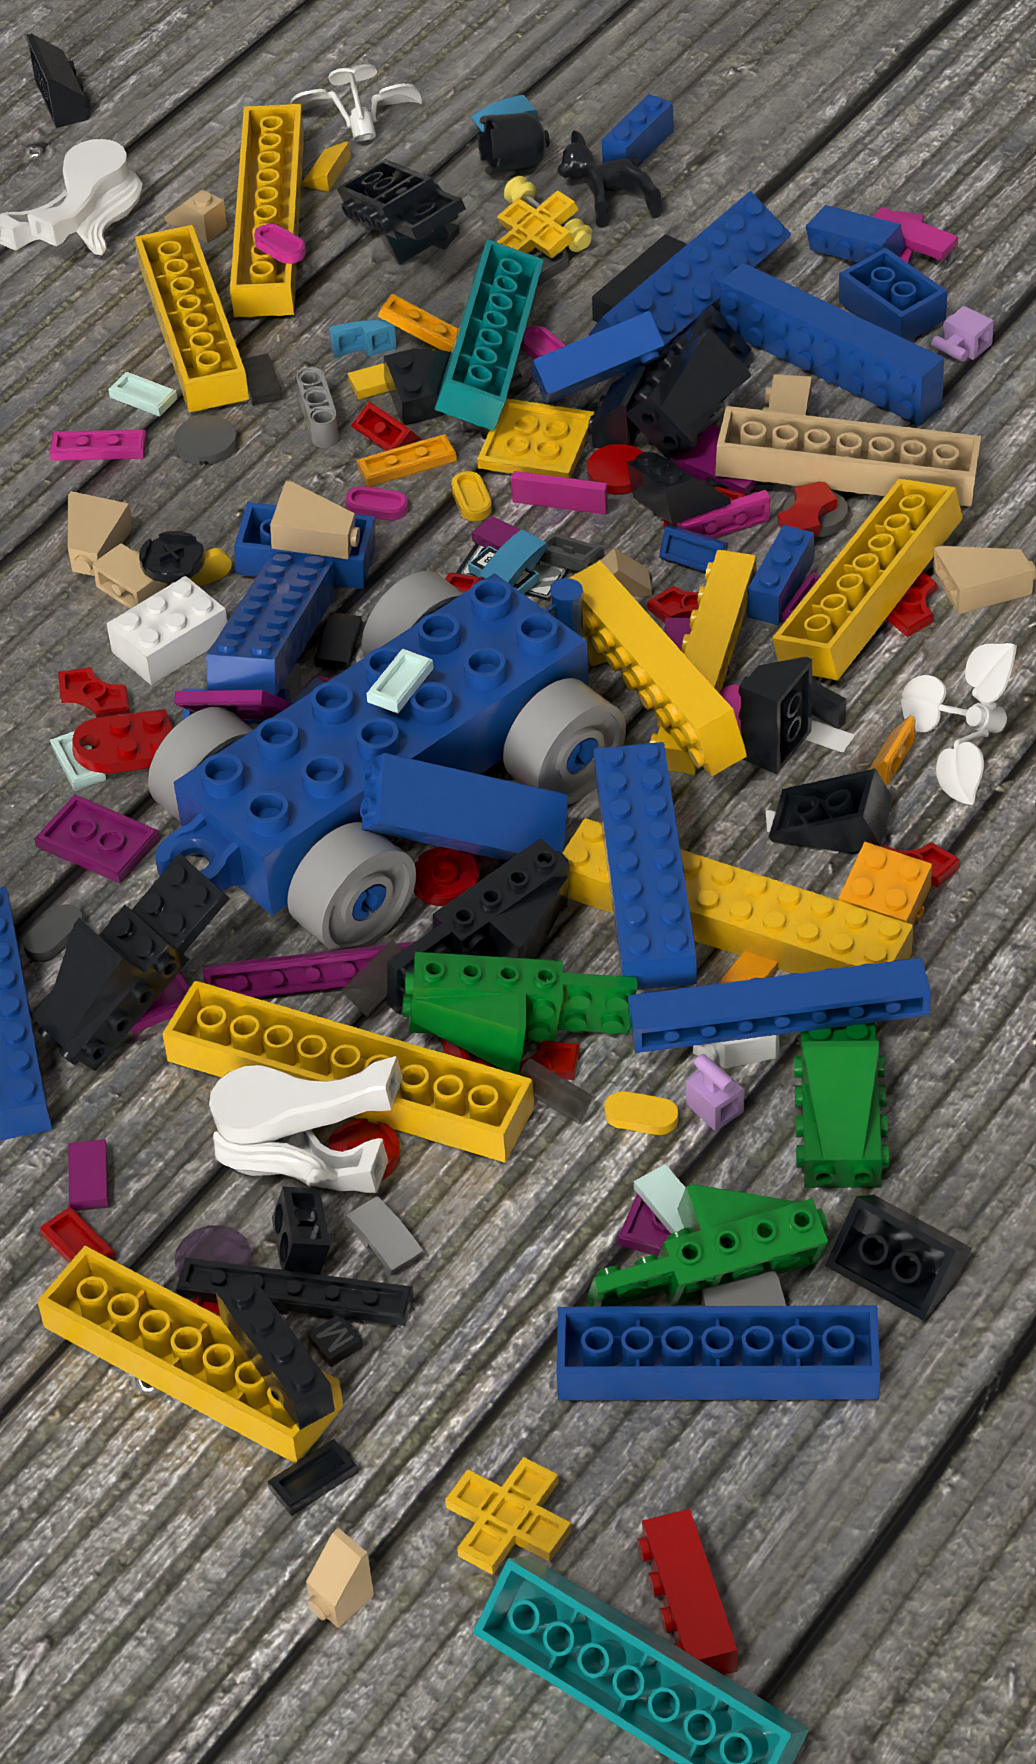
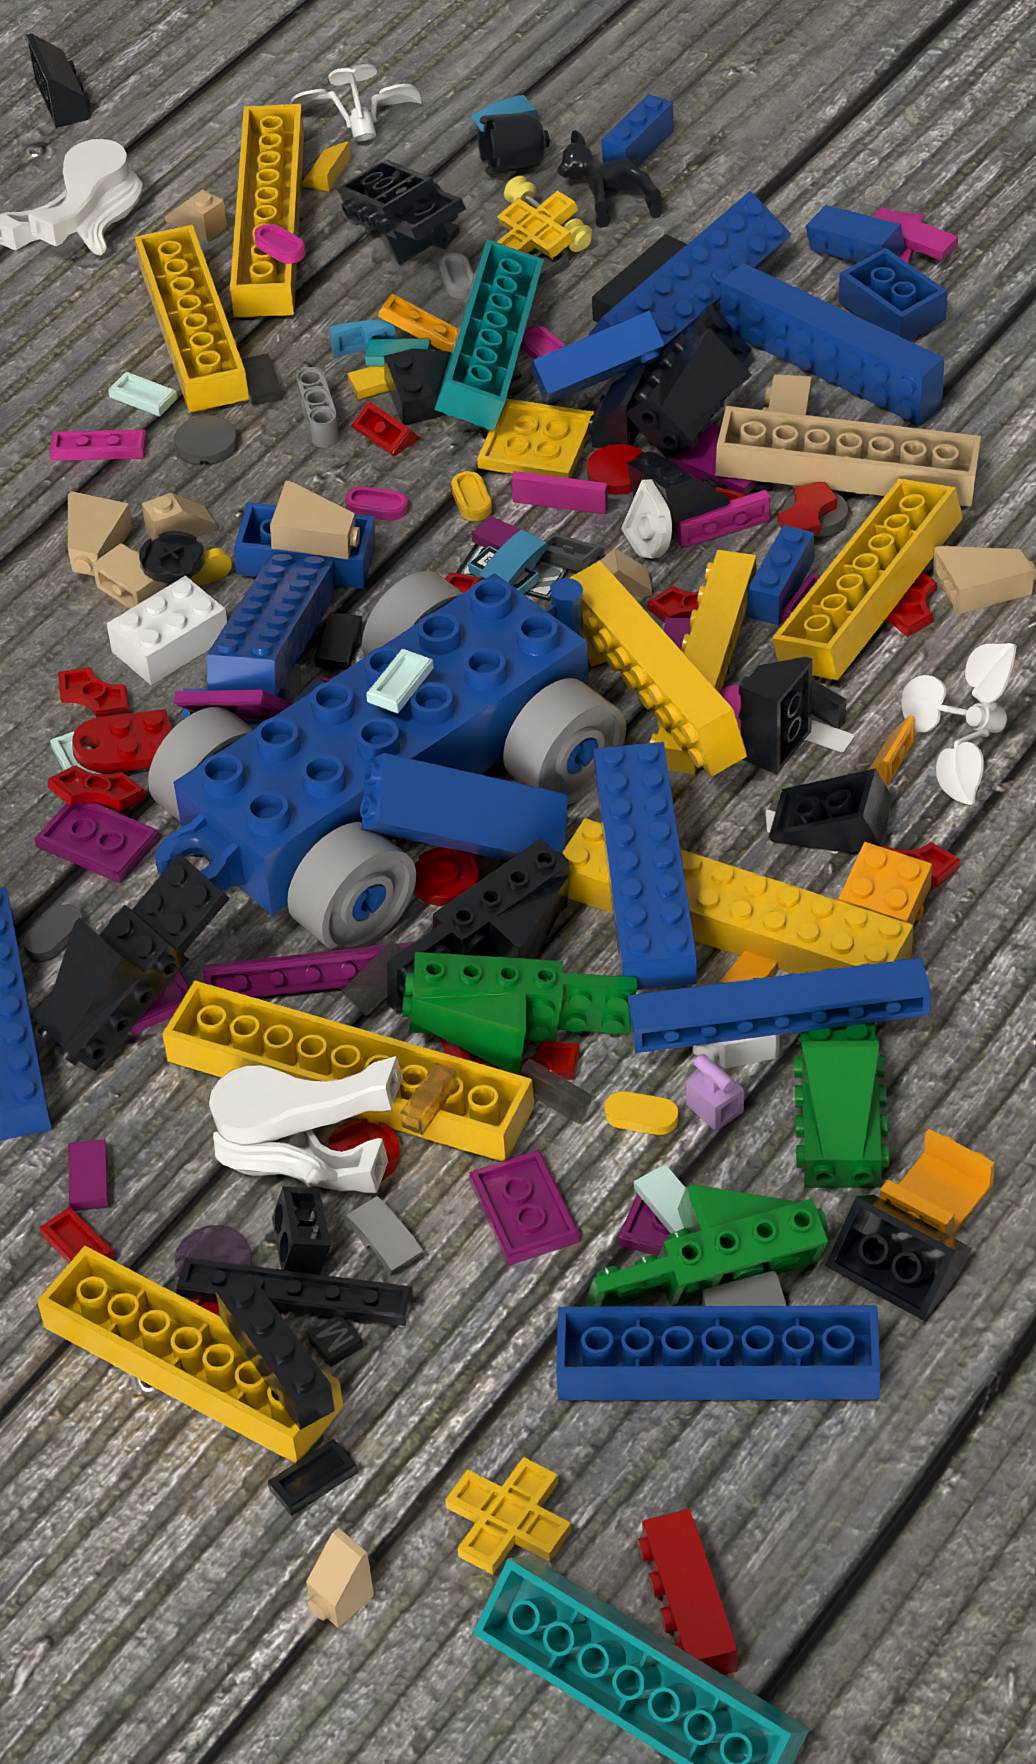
(81, 786): none -> red tile
(176, 514): none -> tan slope
(380, 347): none -> teal tile
(406, 460): light orange tile -> none
(428, 1098): none -> clear yellow piece
(456, 275): none -> light grey tile
(524, 1207): none -> magenta tile
(648, 522): none -> white tile
(689, 547): blue tile -> none
(942, 1184): none -> light orange panel
(965, 334): lavender brick -> none

